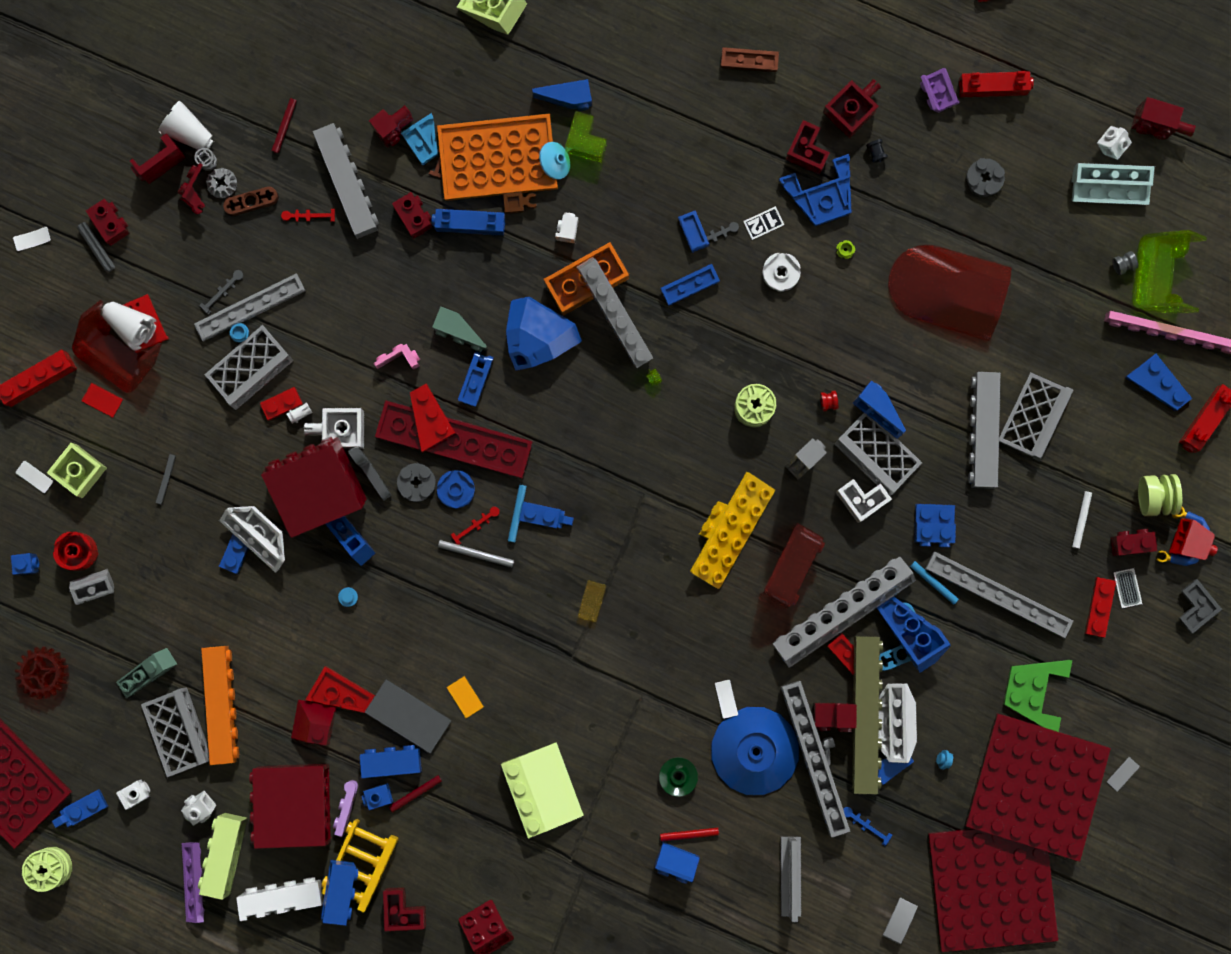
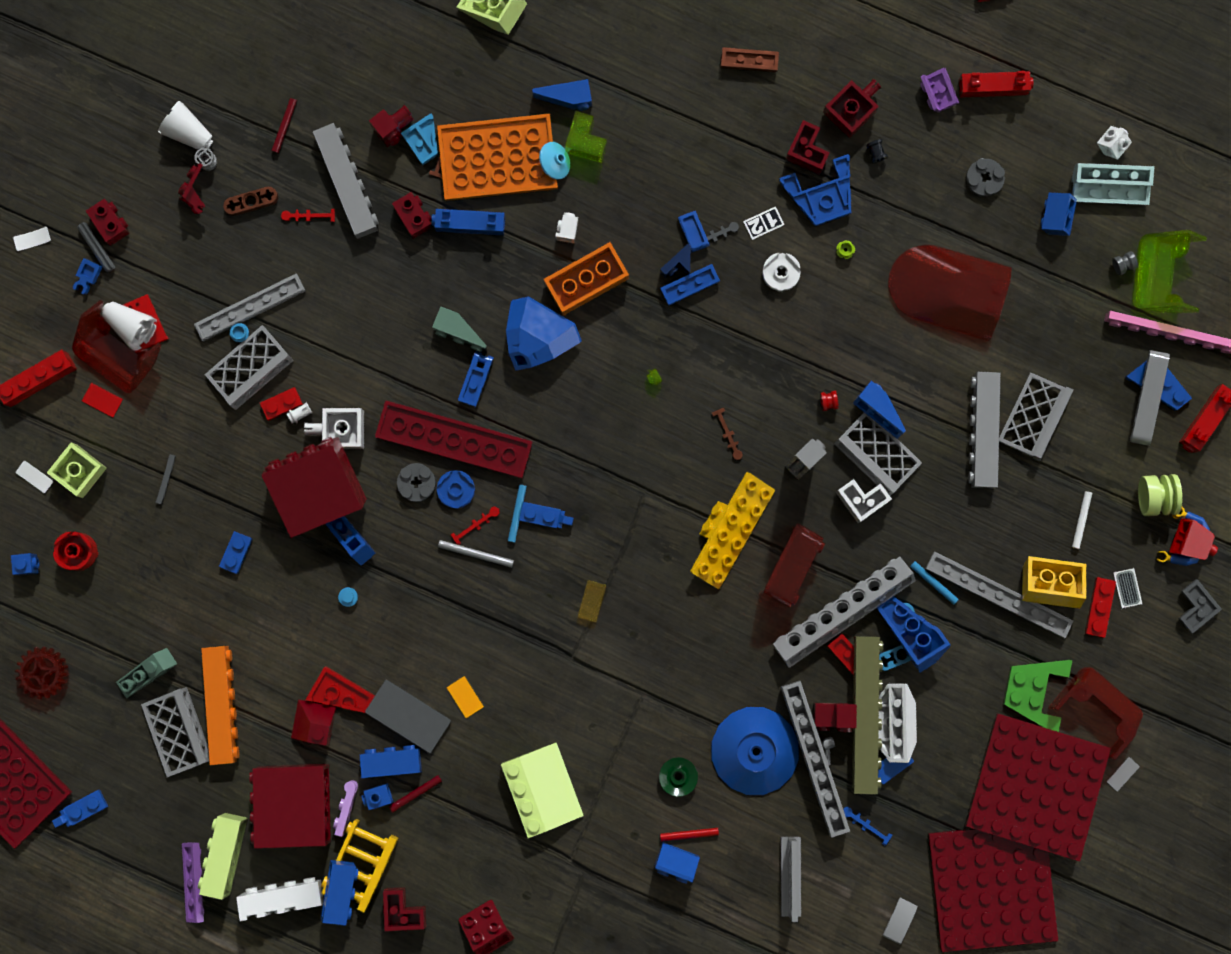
(57, 864): yellowish green wheel -> none
(88, 273): none -> blue plate
(91, 587): light grey brick -> none
(126, 797): white brick -> none
(160, 162): dark red panel -> none
(198, 808): white brick -> none
(222, 191): light grey gear -> none
(237, 275): dark grey piece -> none
(256, 533): white wedge -> none
(364, 463): dark grey beam -> none
(399, 350): bright pink bracket -> none
(429, 418): red wing -> none
(516, 202): reddish brown plate -> none
(614, 312): light grey brick -> none
(681, 259): none -> dark blue slope
(726, 699): white sticker -> none
(737, 454): none -> copper piece
(744, 408): yellowish green wheel -> none
(934, 524): blue plate -> none
(944, 759): dark azure plate -> none
(1054, 582): none -> yellow brick
(1058, 214): none -> blue brick
(1089, 683): none -> clear red windscreen
(1134, 543): dark red brick -> none
(1149, 397): none -> light grey beam
(1160, 119): dark red brick -> none

